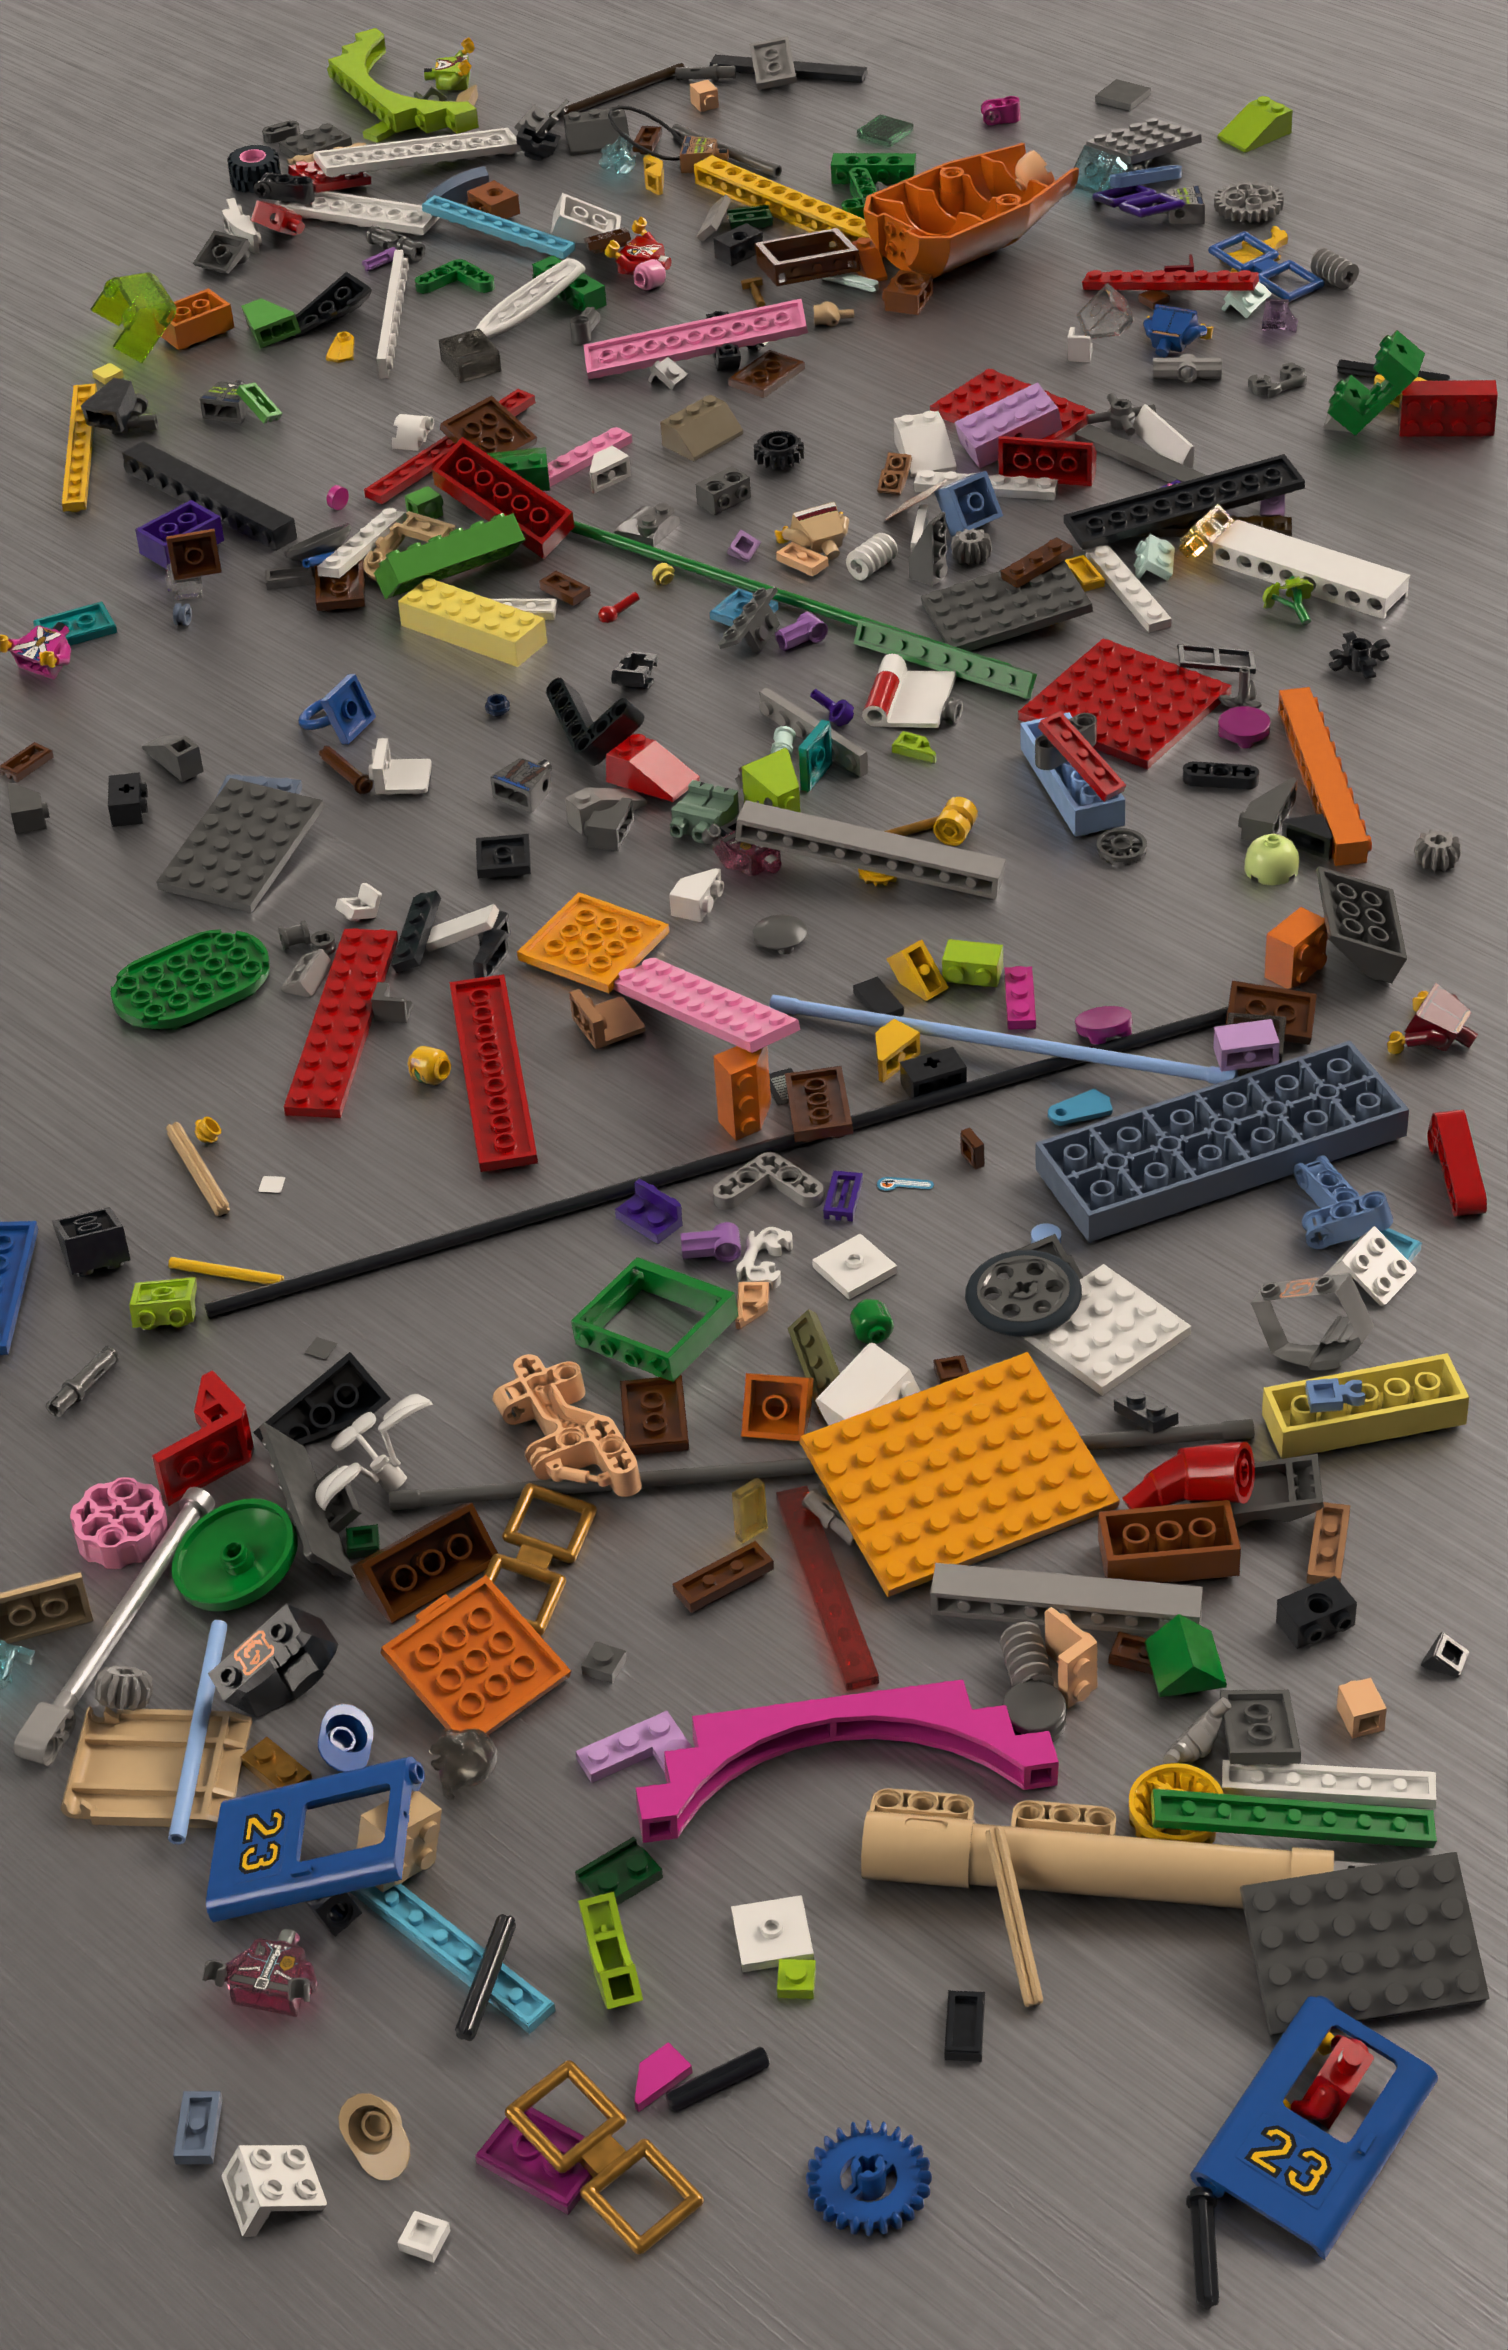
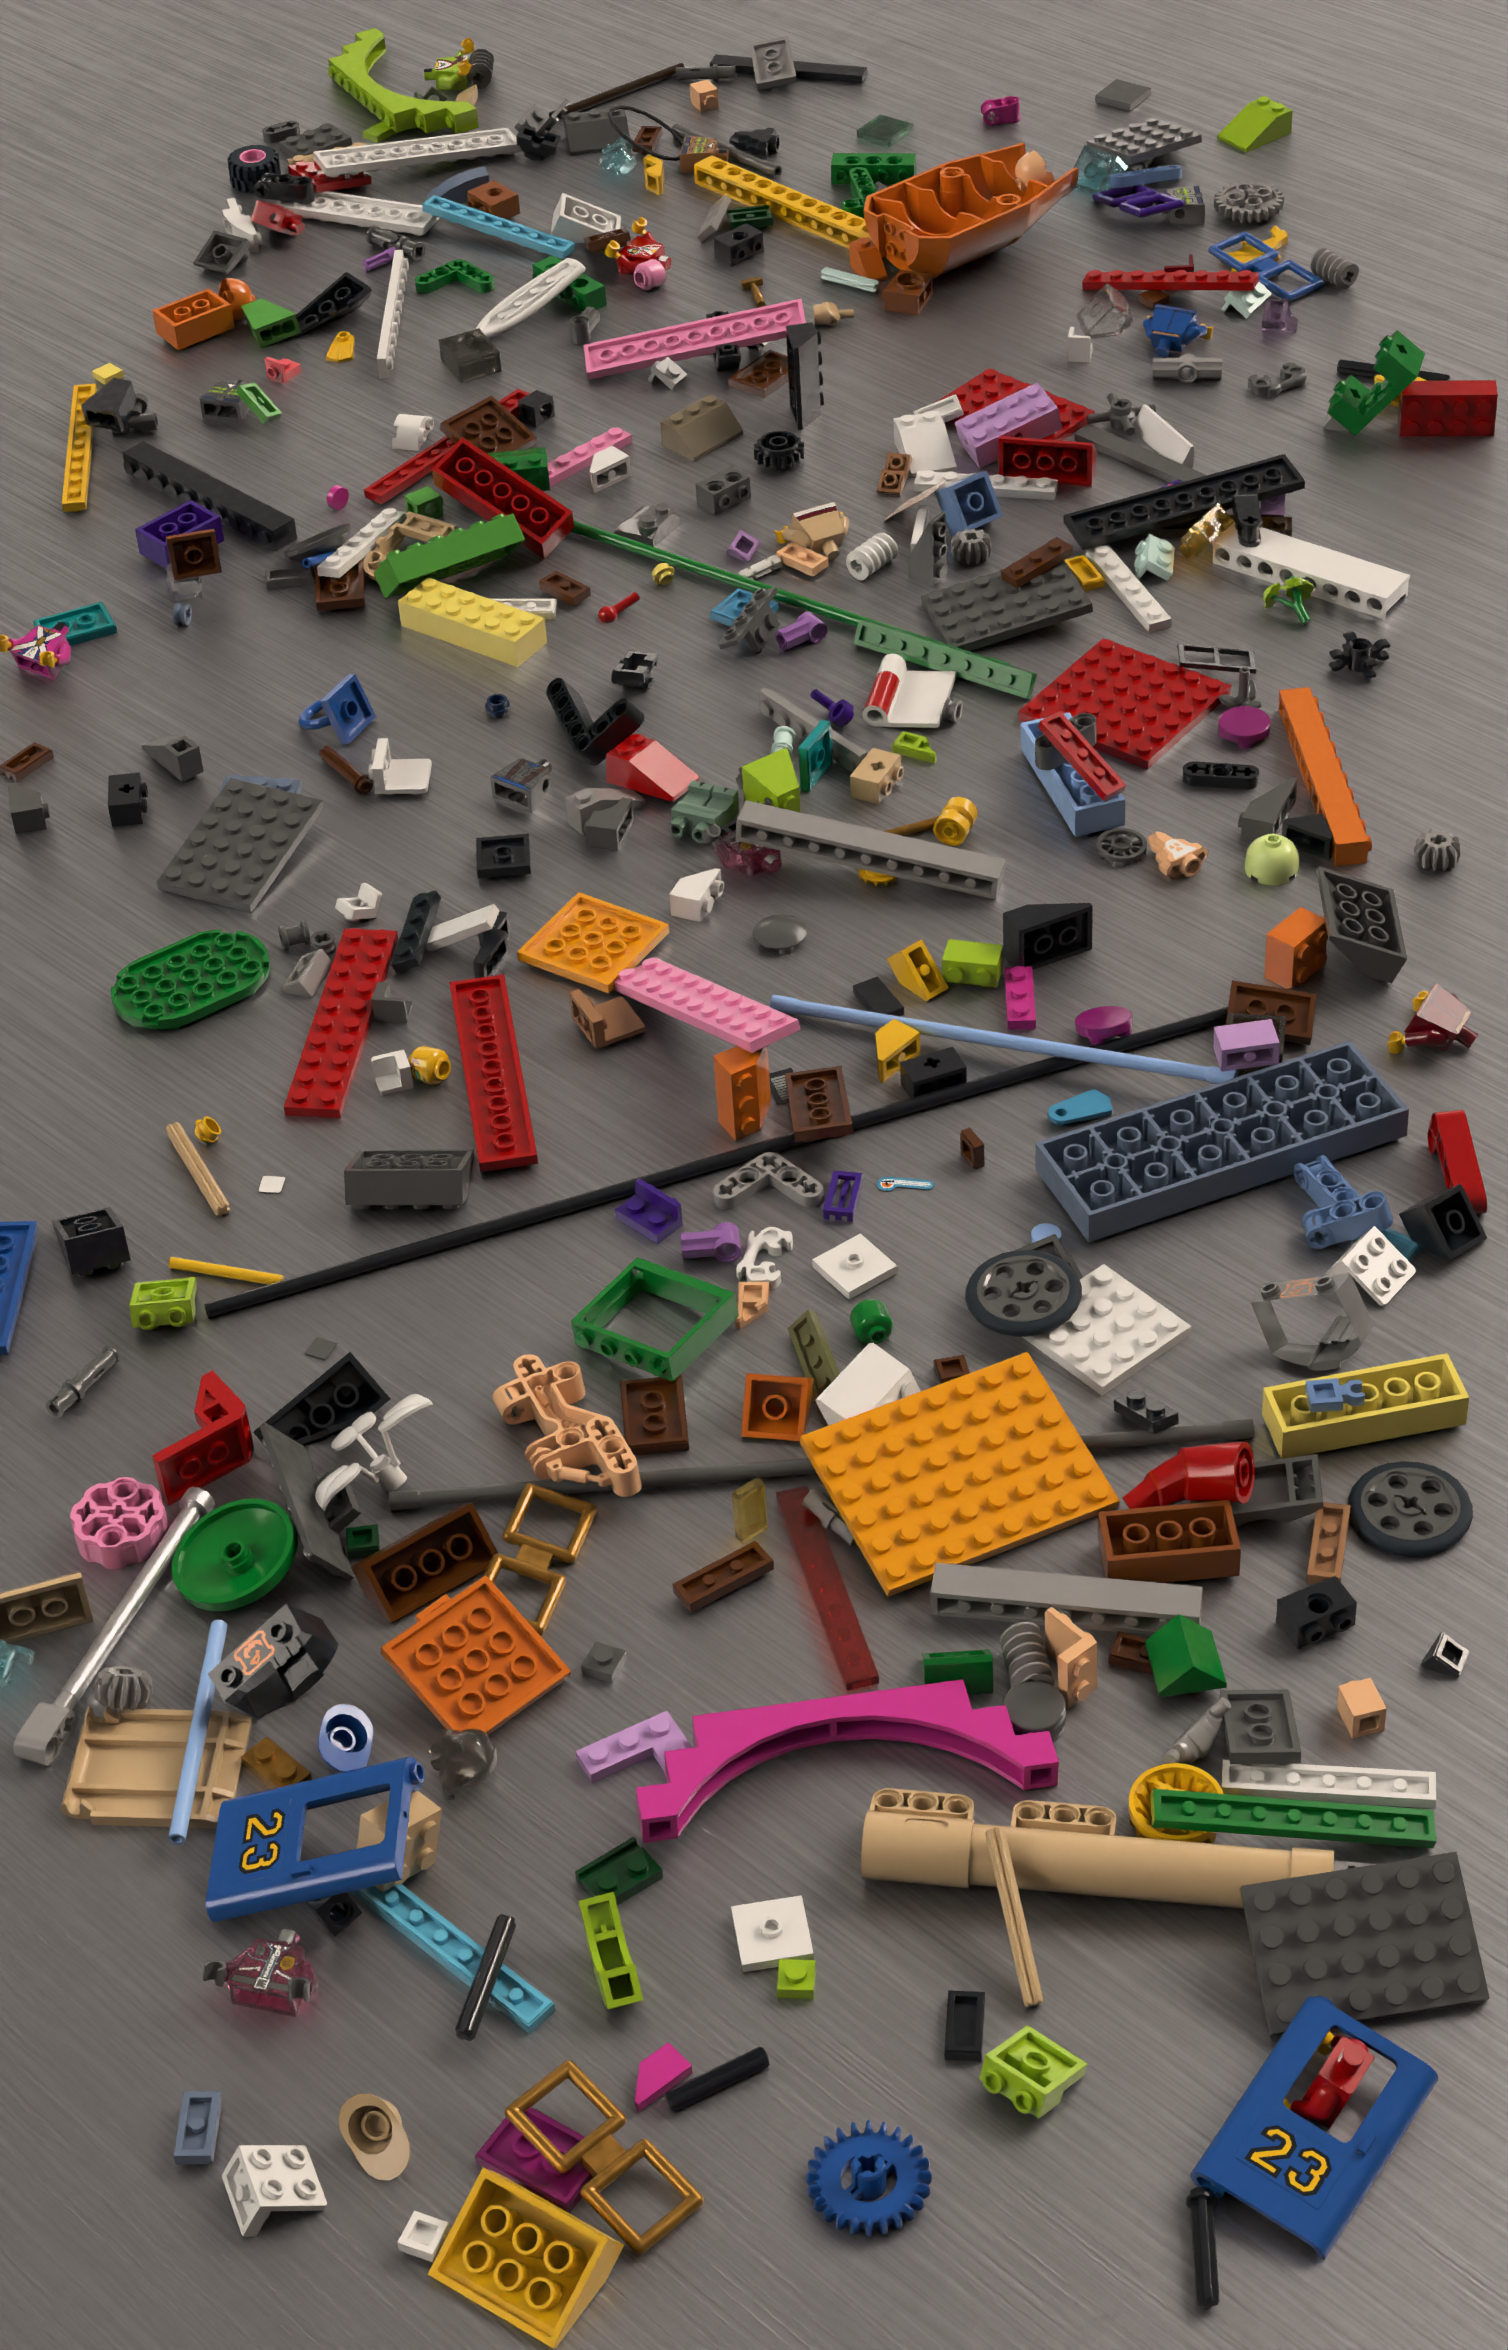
(141, 307): clear neon green windscreen -> none
(237, 294): none -> orange cylinder
(282, 369): none -> coral bracket
(392, 1072): none -> white panel
(408, 1178): none -> dark grey slope
(482, 68): none -> dark grey piece
(524, 2258): none -> yellow slope
(536, 408): none -> black brick
(757, 142): none -> black rock
(762, 568): none -> white axle
(804, 373): none -> black slope
(810, 267): reddish brown window -> none
(876, 776): none -> tan brick
(948, 408): none -> white tile
(972, 1666): none -> green slope
(1031, 2071): none -> lime plate
(1046, 933): none -> black slope
(1177, 856): none -> light nougat rock
(1247, 519): none -> black piece
(1404, 1540): none -> wedge
(1444, 1223): none -> black slope

